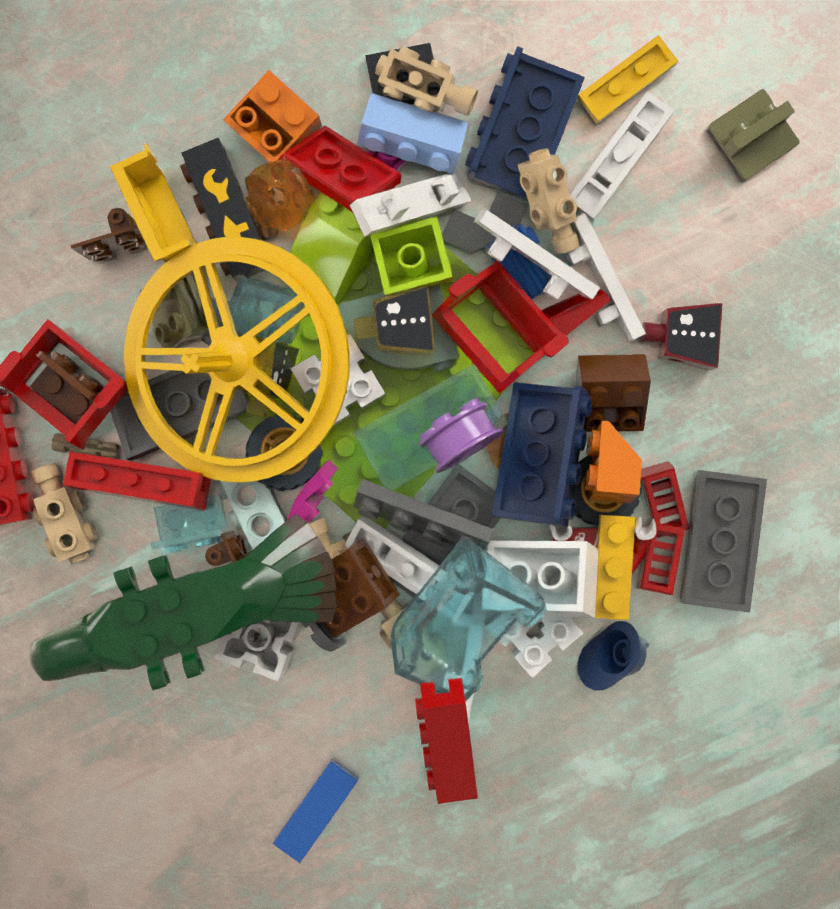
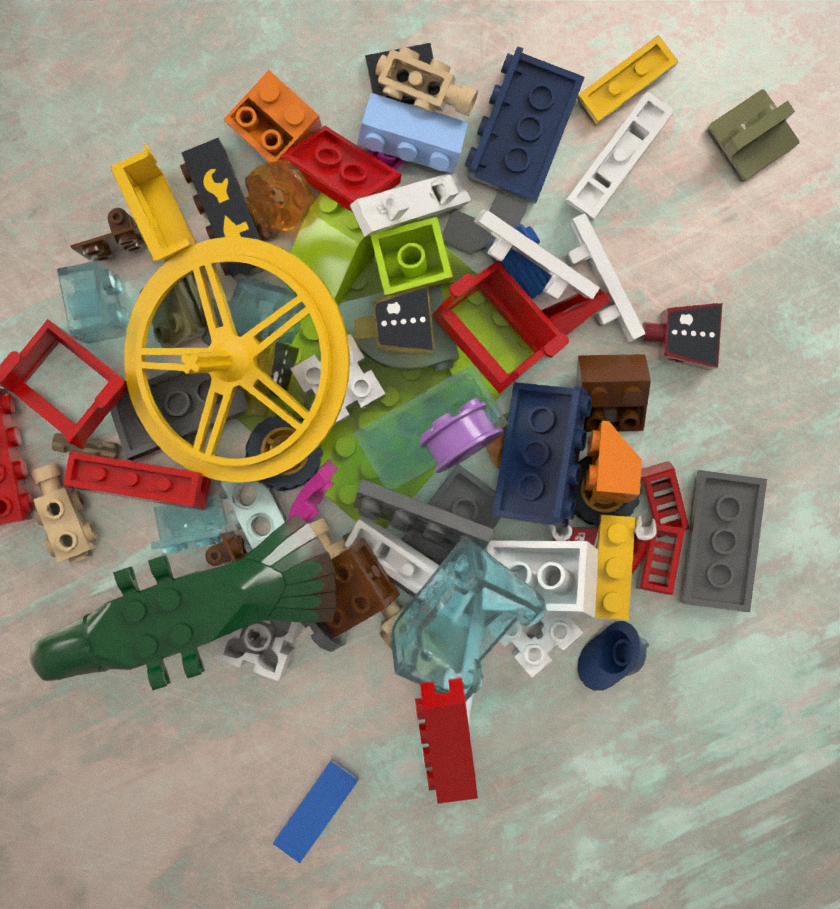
(64, 386): reddish brown bracket -> none
(92, 302): none -> clear light blue brick
(547, 198): tan brick -> none

